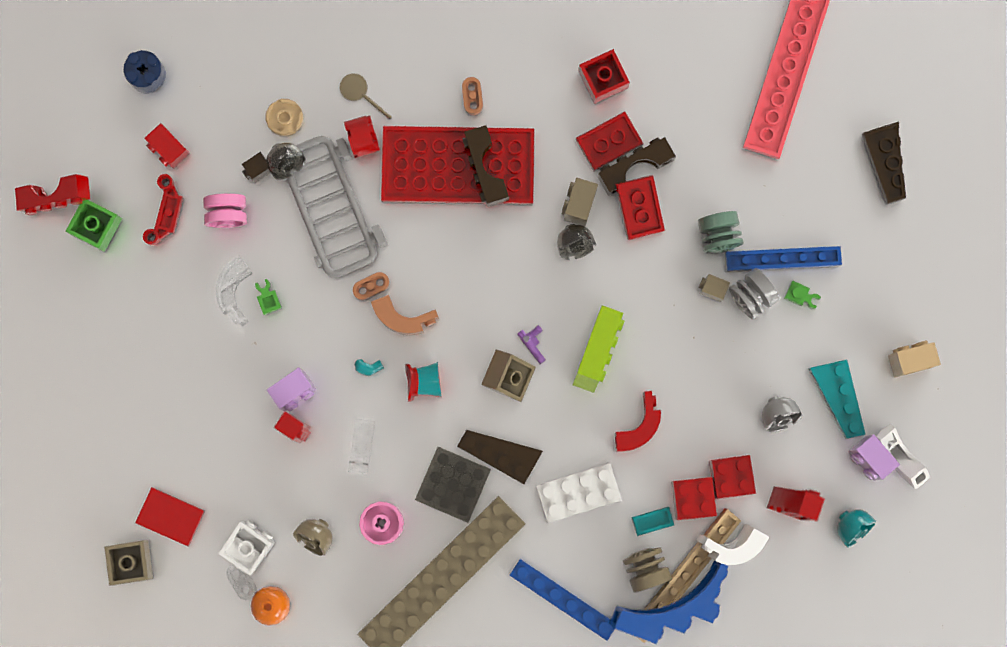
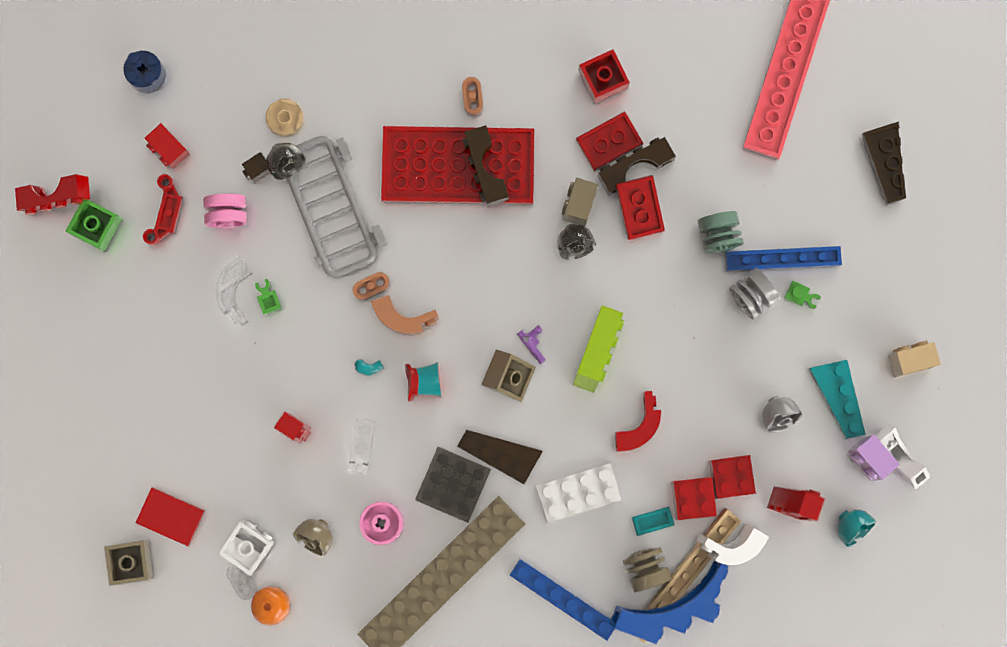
(291, 390): lavender brick -> none
(354, 88): dark tan piece -> none
(362, 136): red brick -> none
(714, 287): dark tan brick -> none

